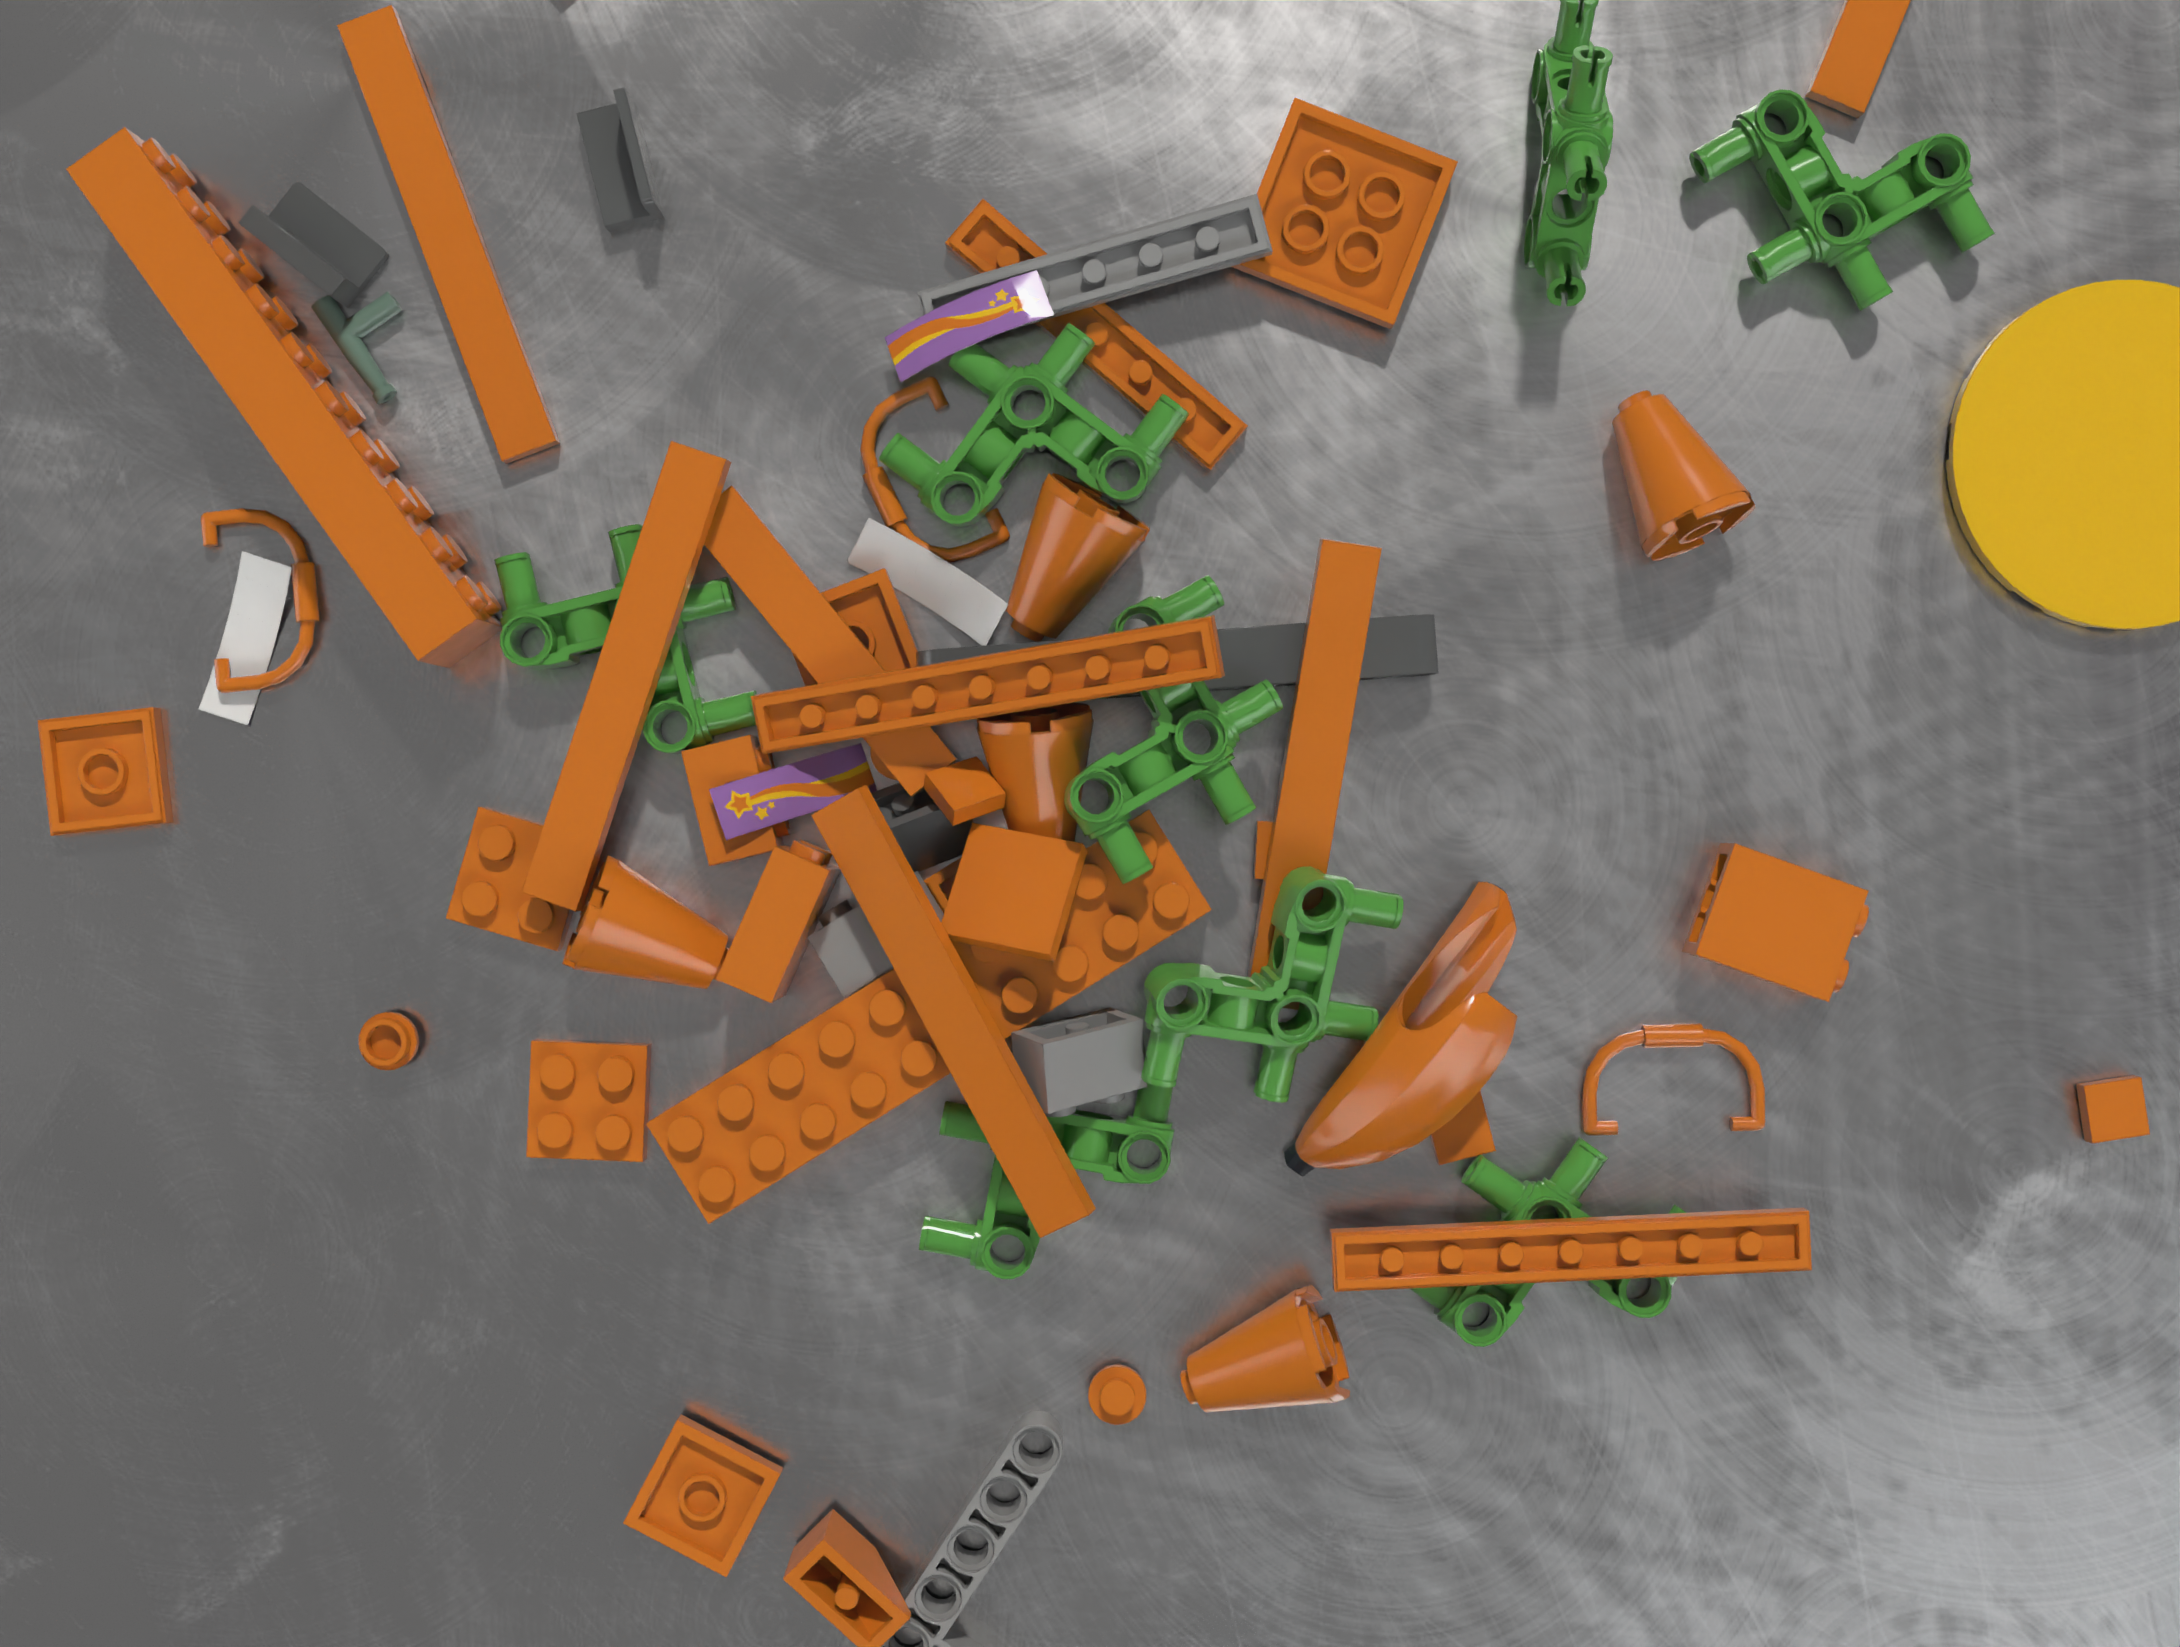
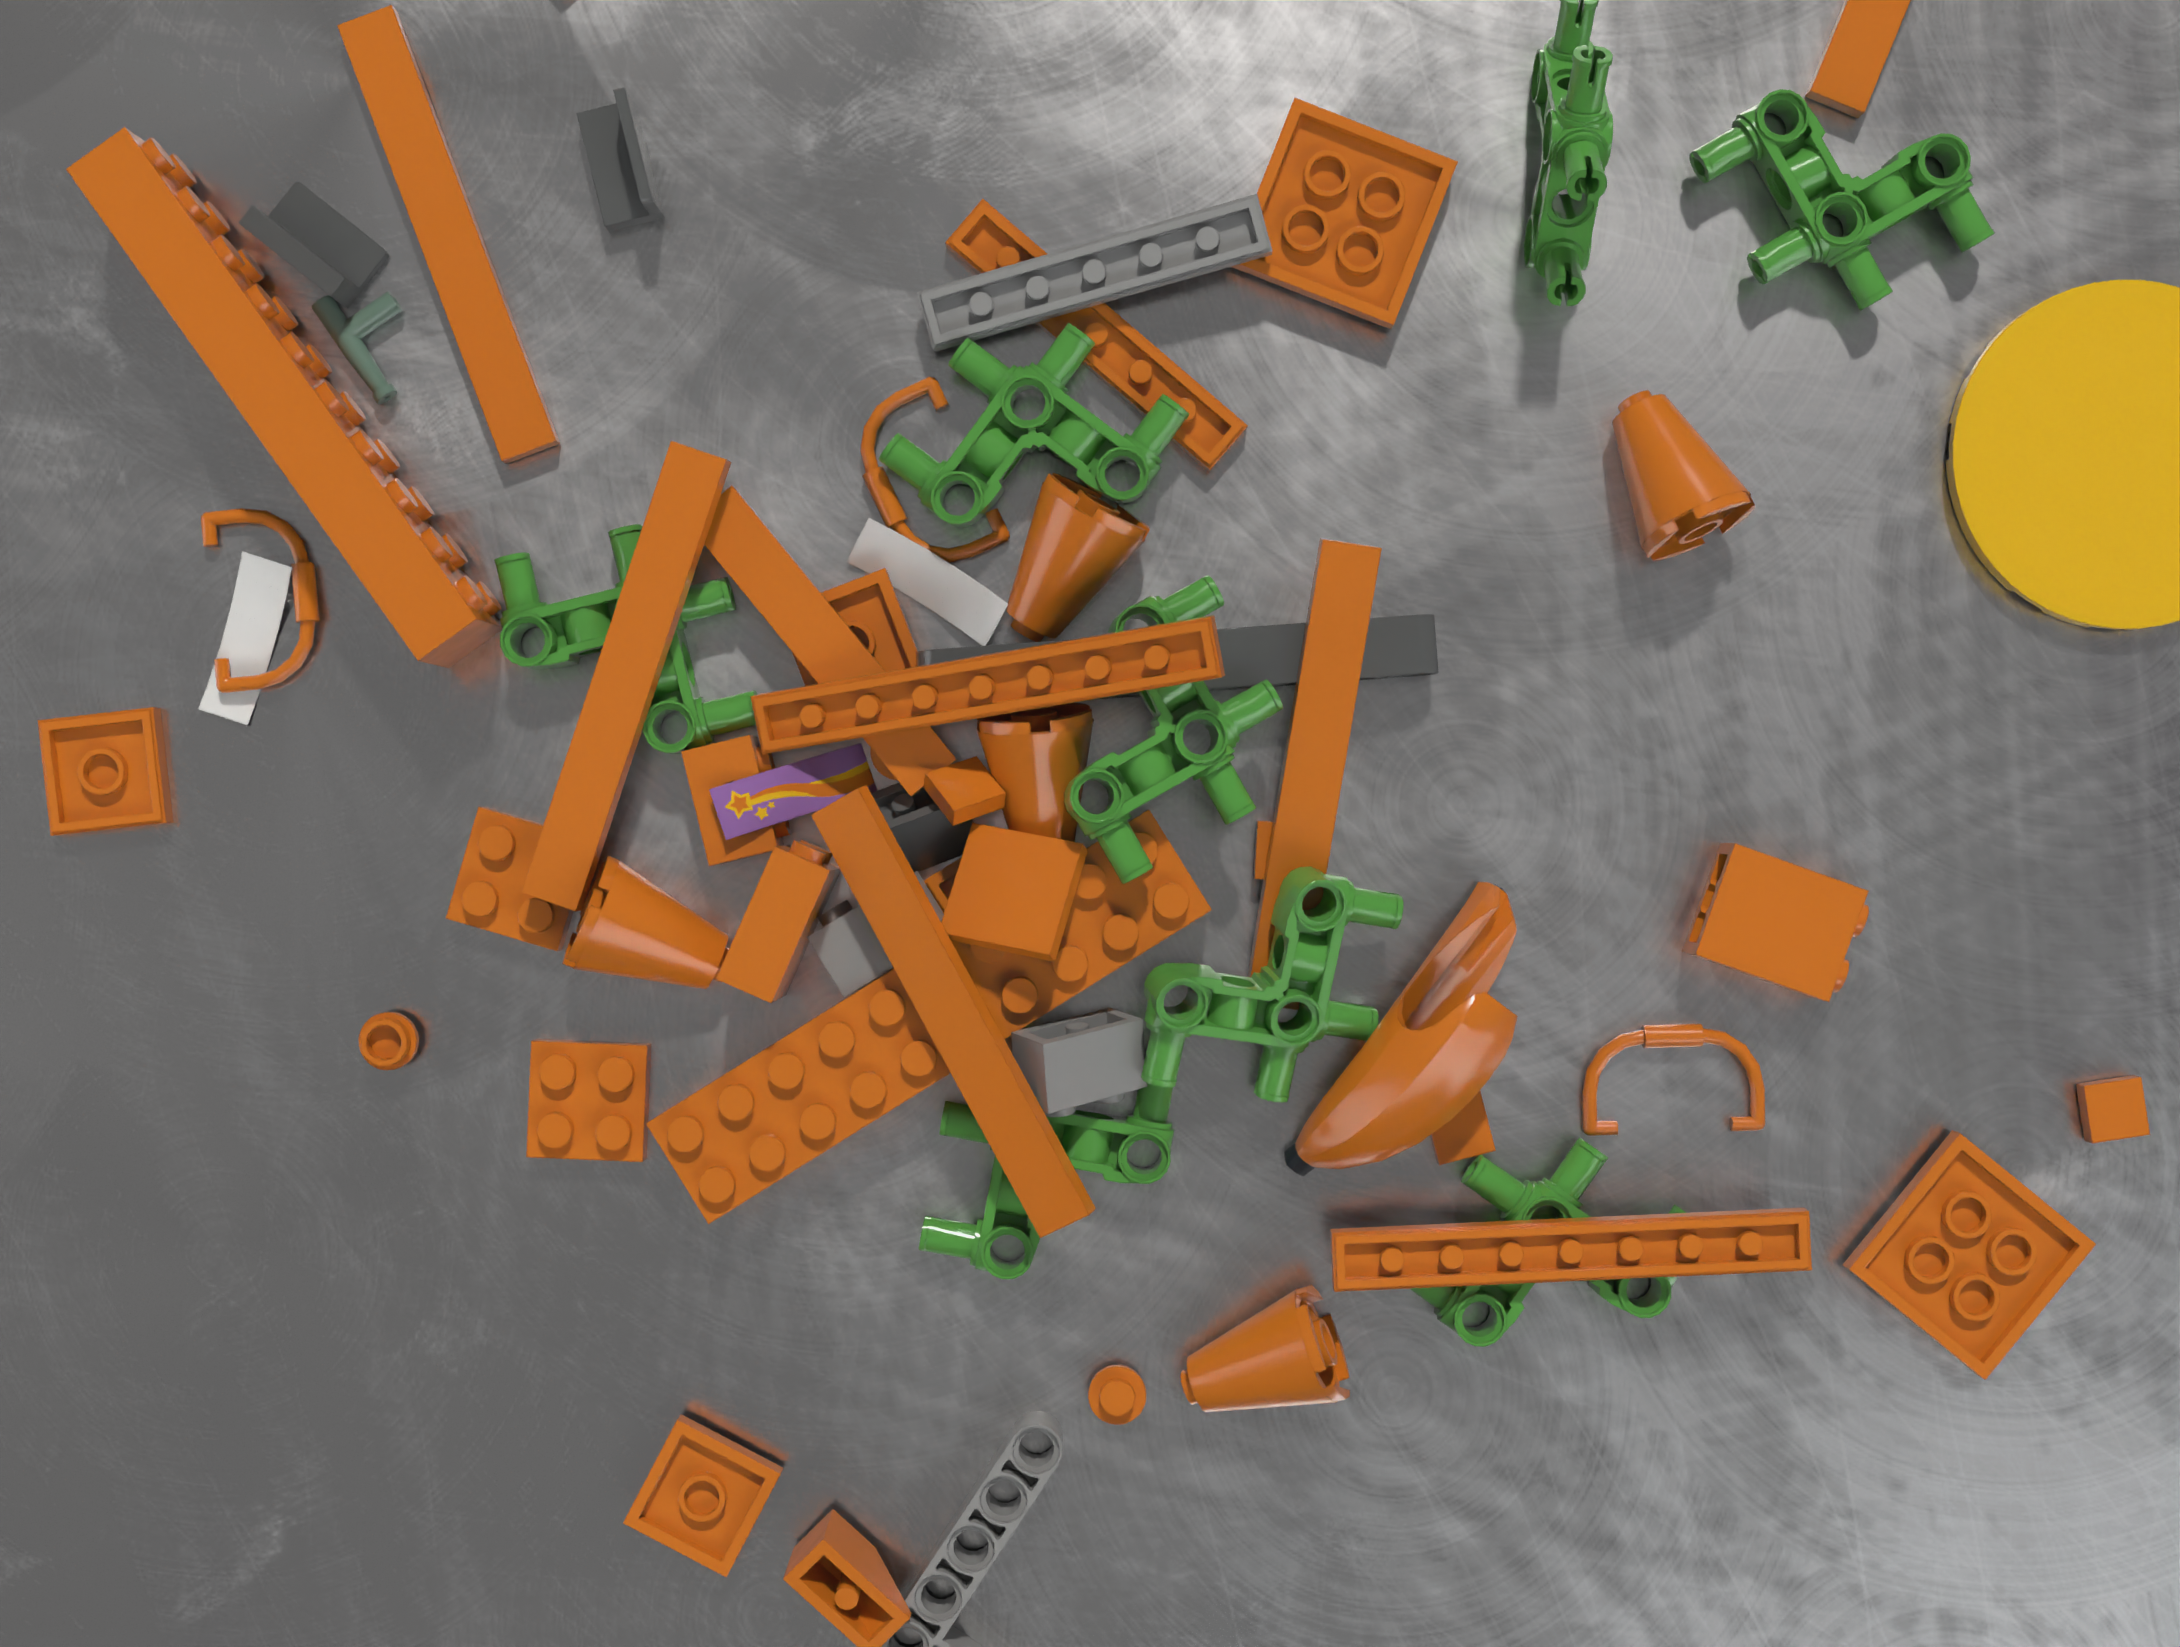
(967, 322): medium lavender sticker -> none
(1969, 1254): none -> orange plate

